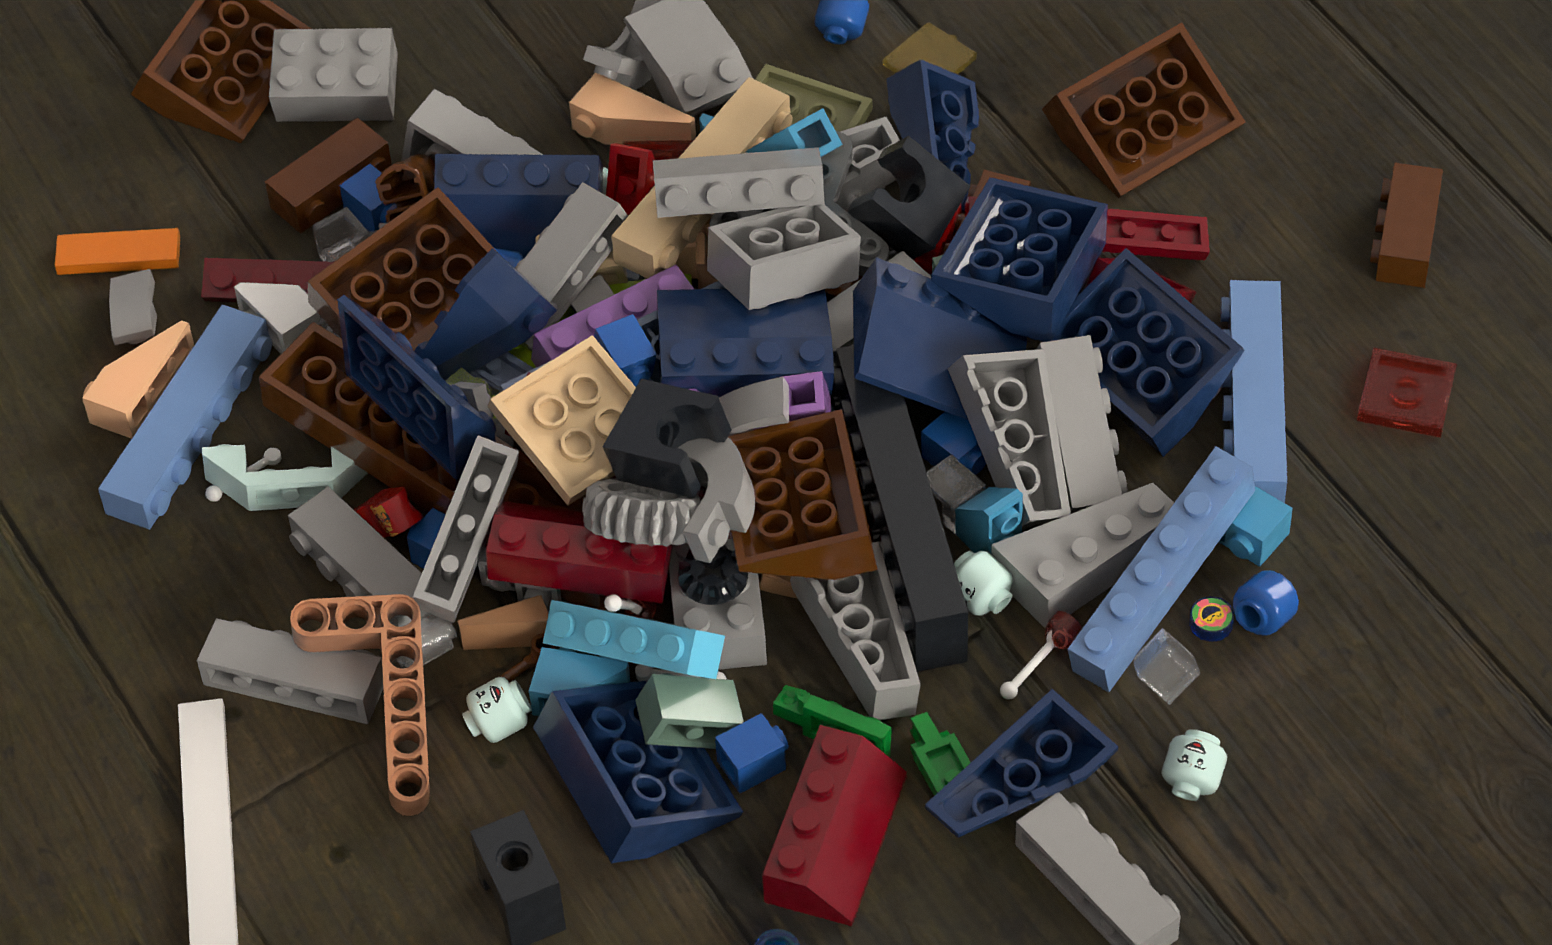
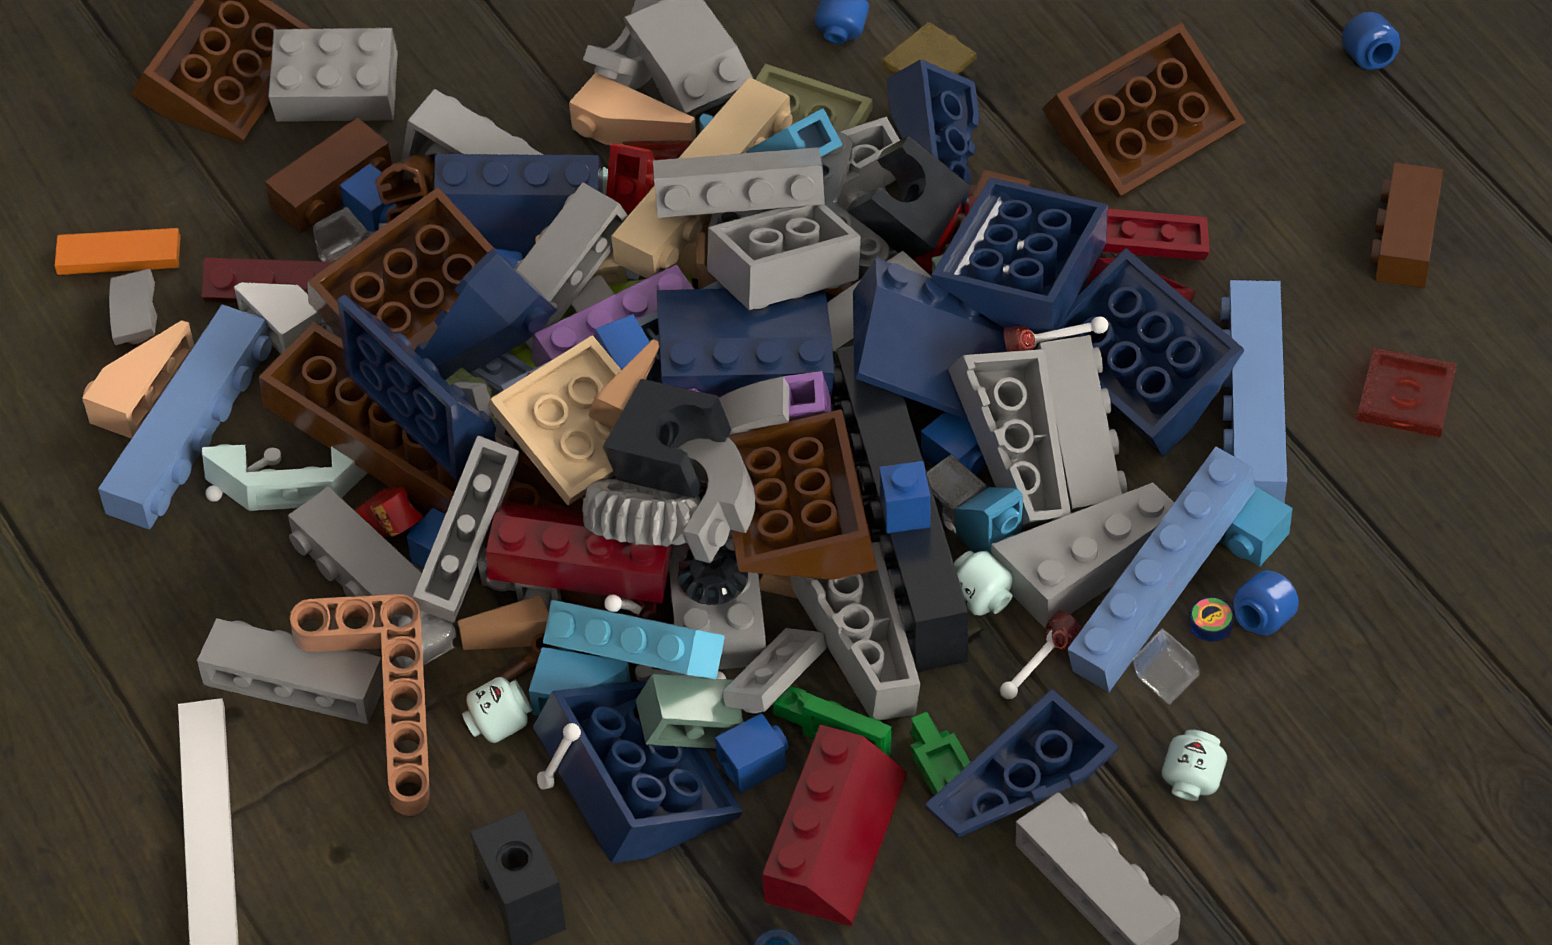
(571, 733): none -> white hinge
(615, 395): none -> medium nougat slope
(774, 670): none -> light grey plate
(905, 497): none -> blue brick
(1022, 338): none -> hinge
(1371, 40): none -> blue head

